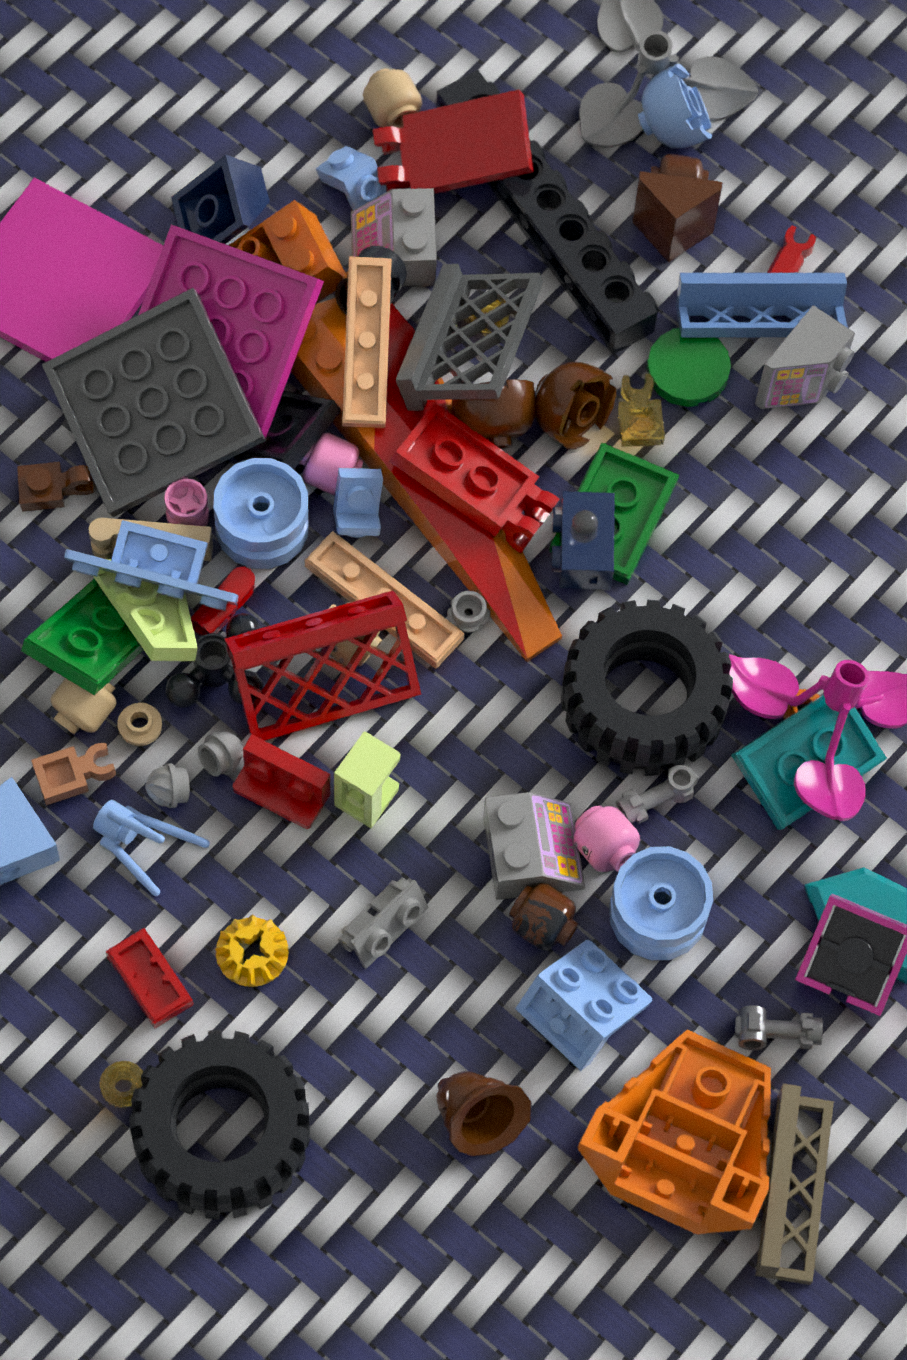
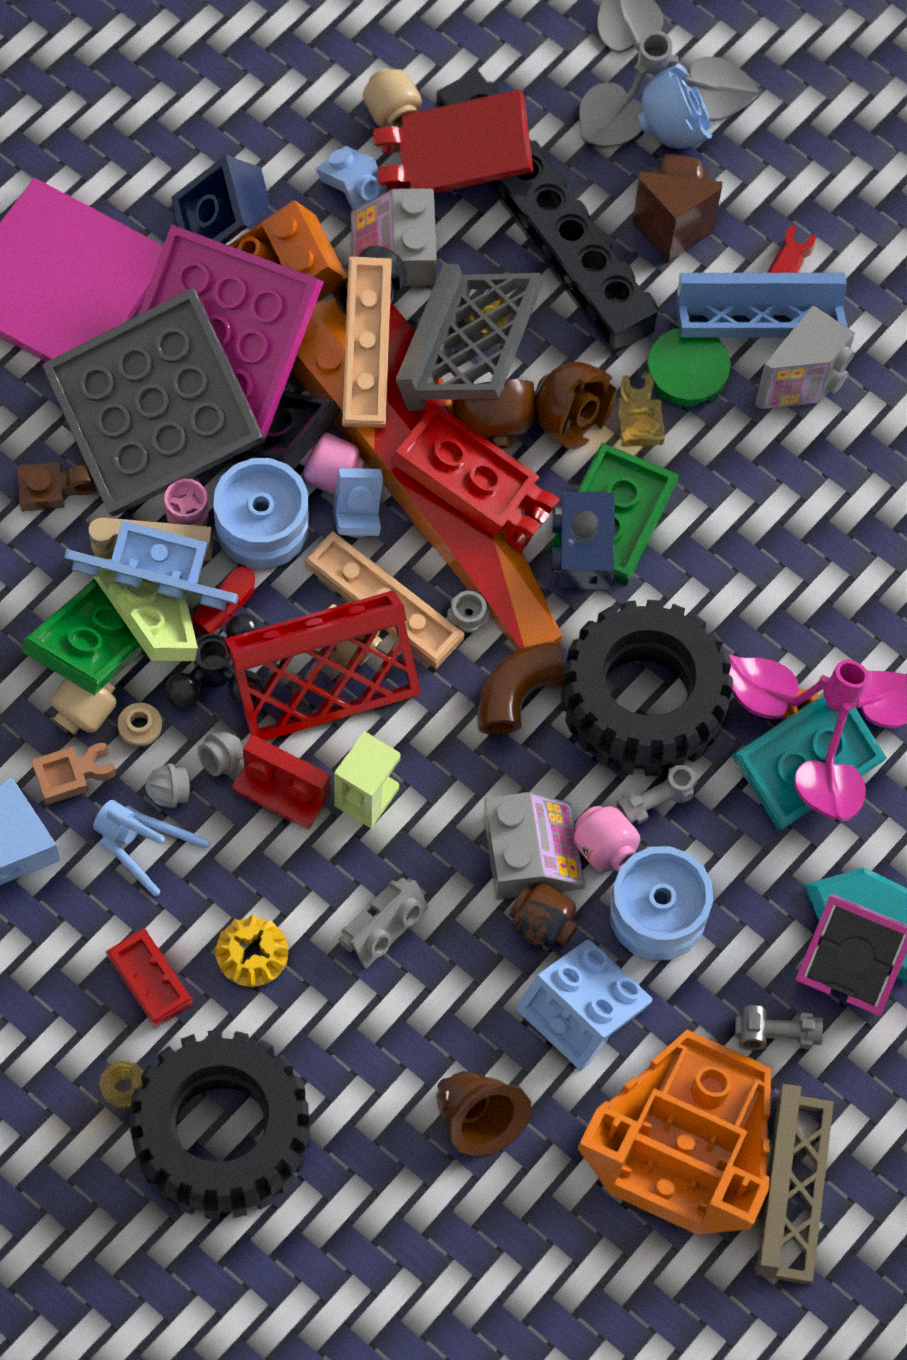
(512, 681): none -> reddish brown cylinder

